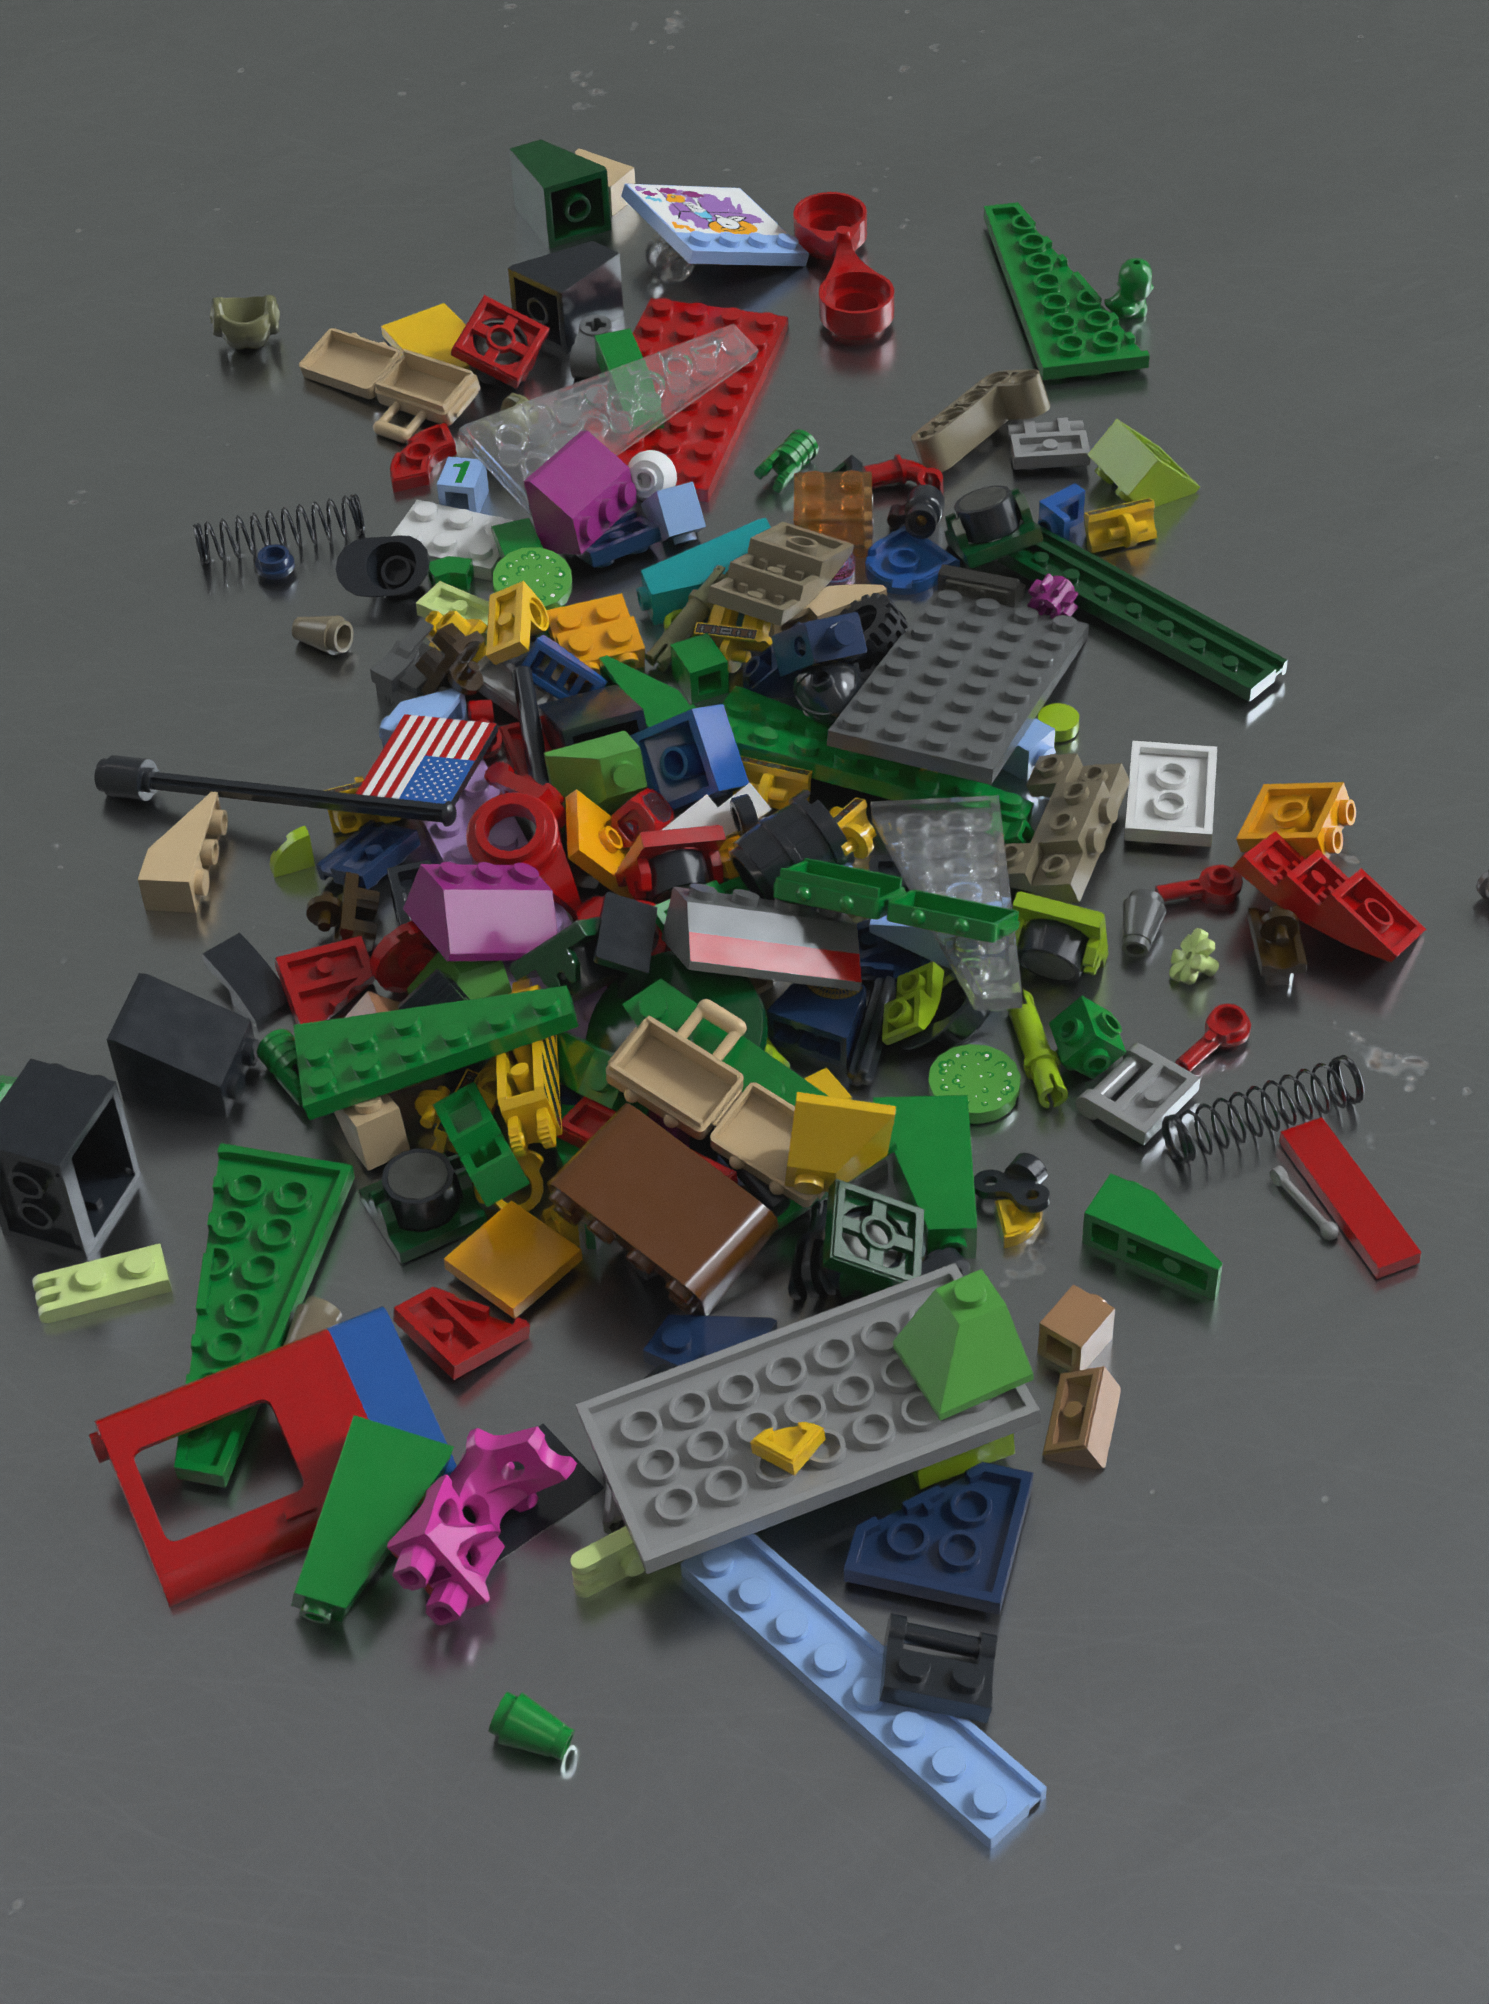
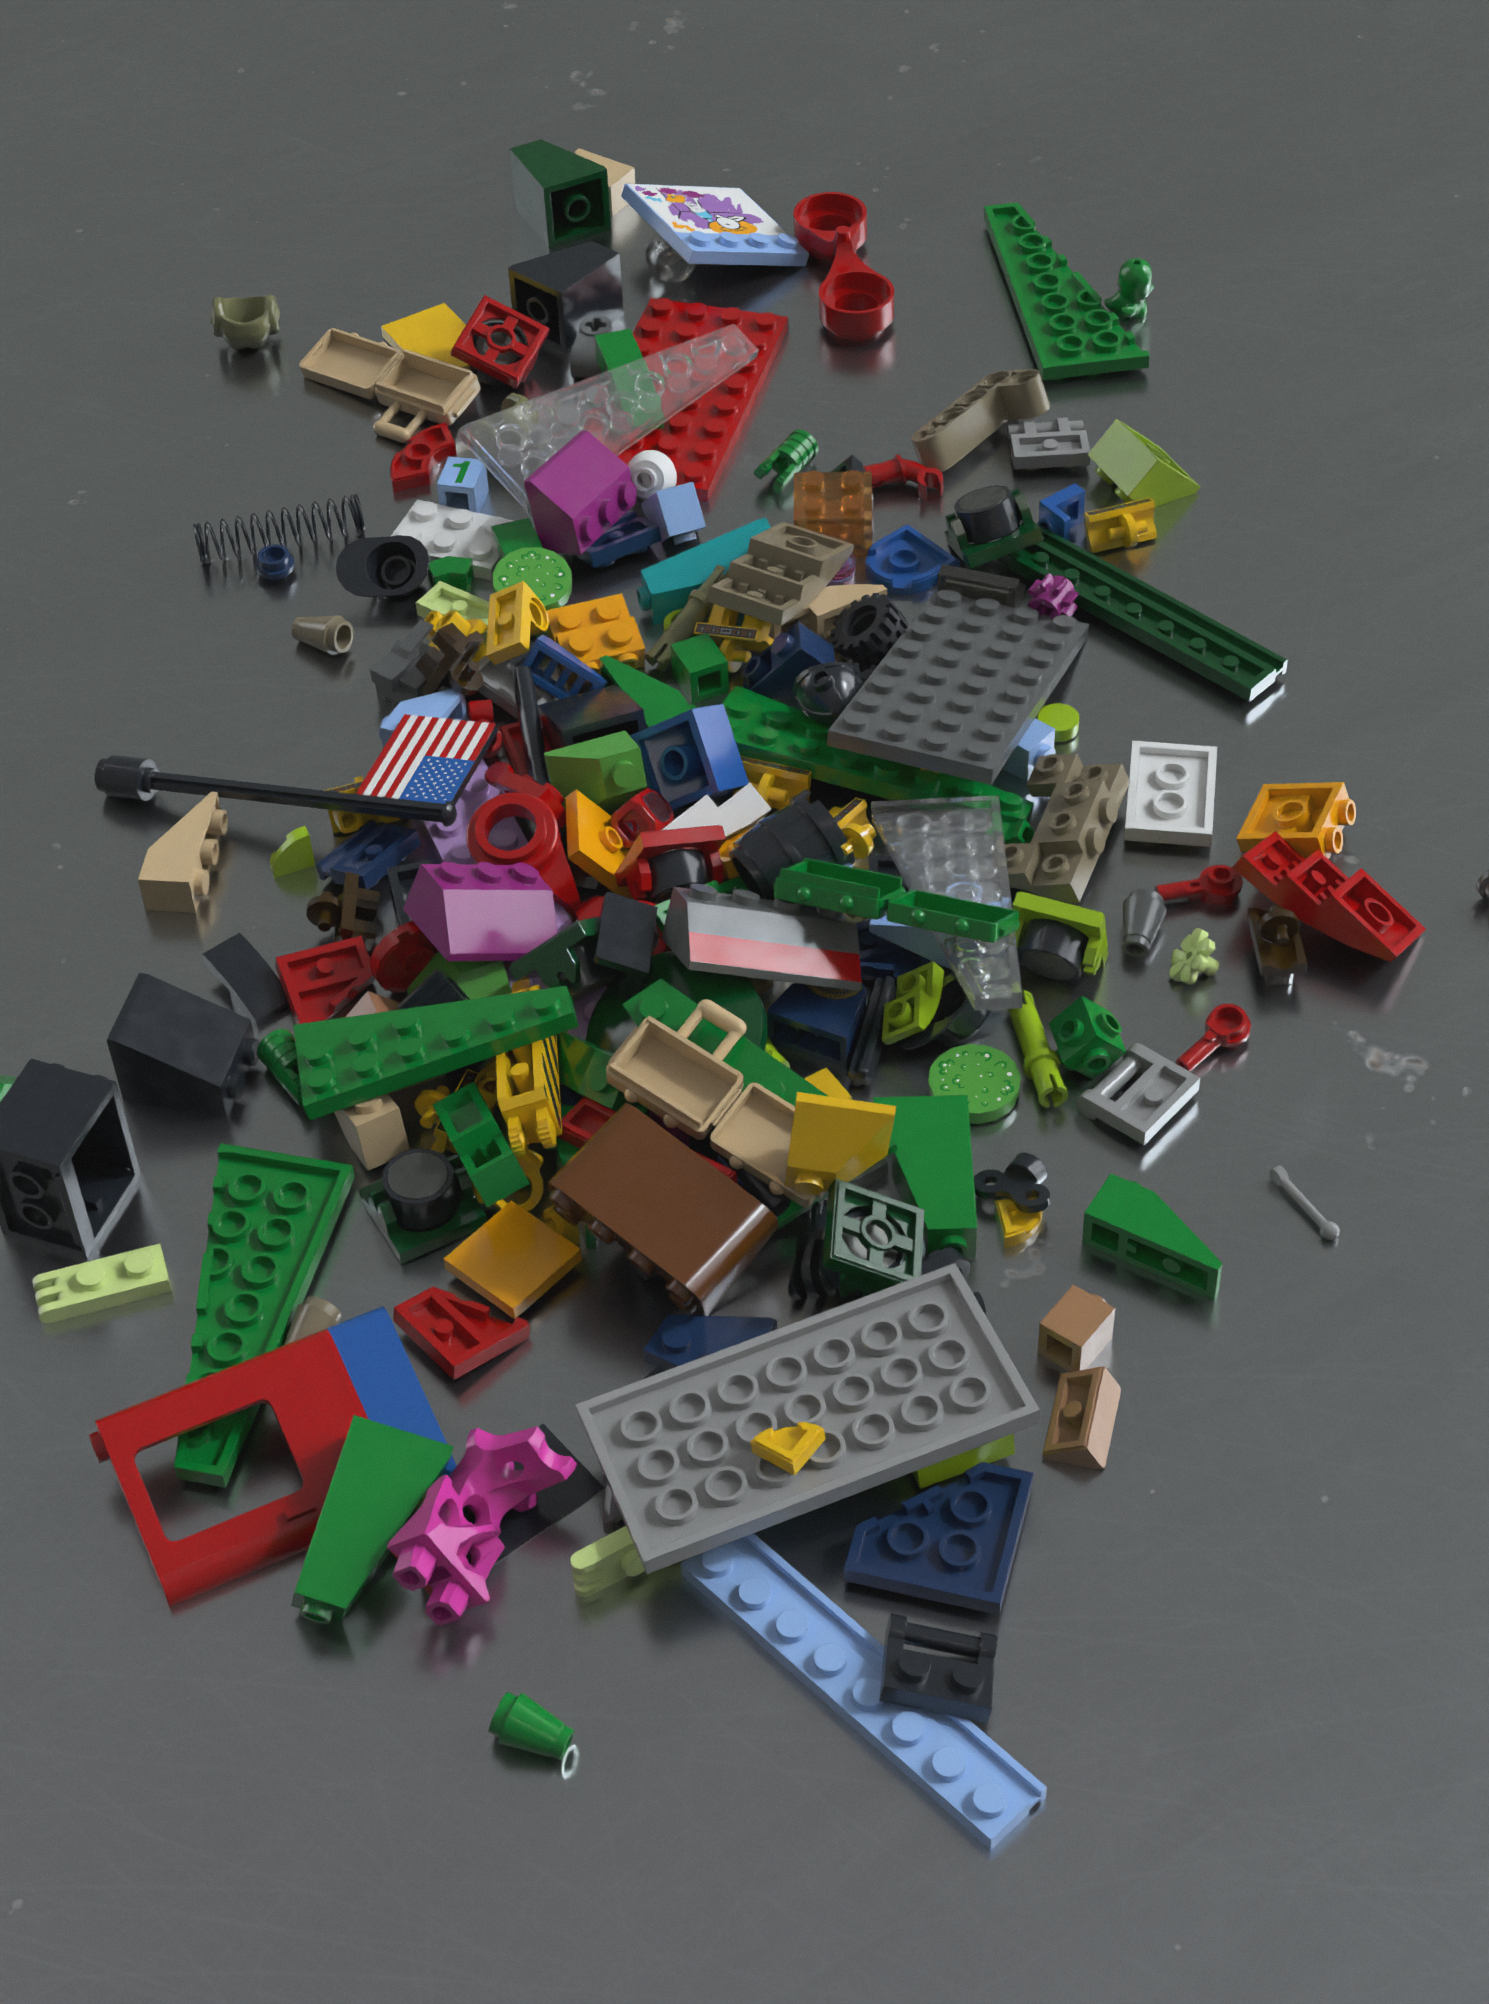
(743, 813): black tile -> none
(826, 640): dark blue torso -> none
(920, 513): black piece -> none
(963, 1346): bright green slope -> none
(1187, 1142): black piece -> none
(1350, 1198): red tile -> none

